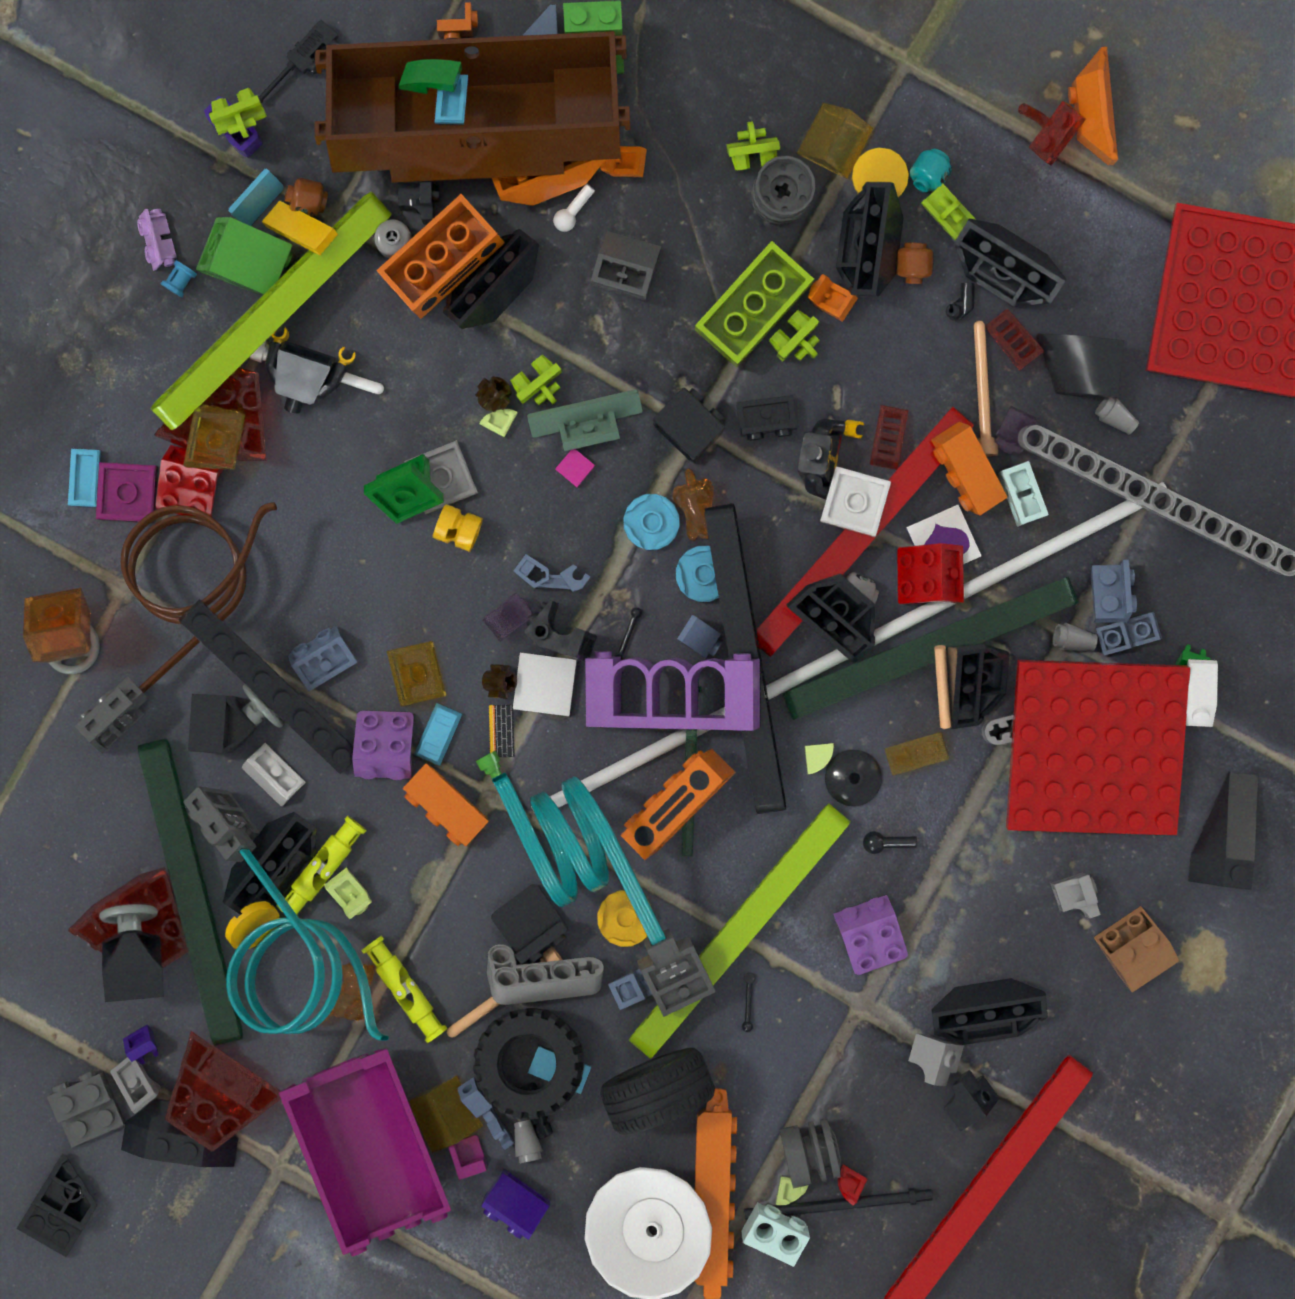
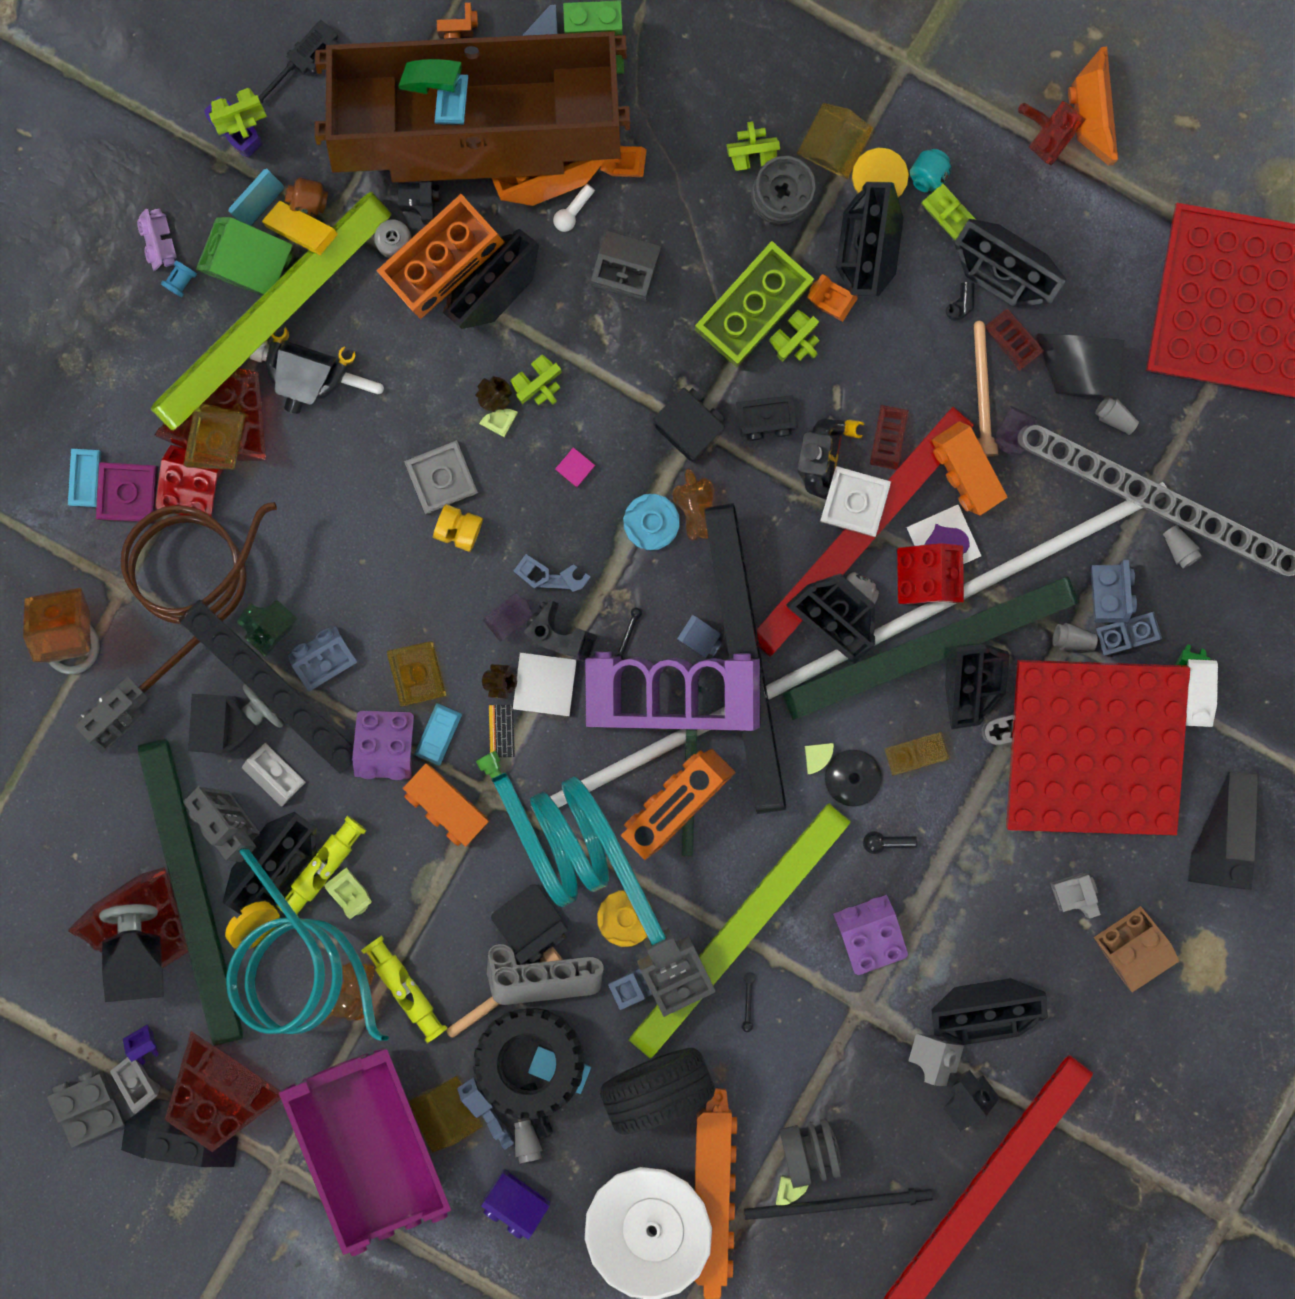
(59, 1209): black slope -> none
(266, 625): none -> clear green brick
(405, 490): green bracket -> none
(468, 1157): magenta panel -> none
(586, 421): sand green bracket -> none
(696, 575): medium azure tile -> none
(771, 1239): light aqua brick -> none
(851, 1184): red tile -> none
(915, 262): dark orange head -> none
(942, 686): light nougat bar -> none
(1023, 493): light aqua brick -> none
(1182, 547): none -> light grey cone

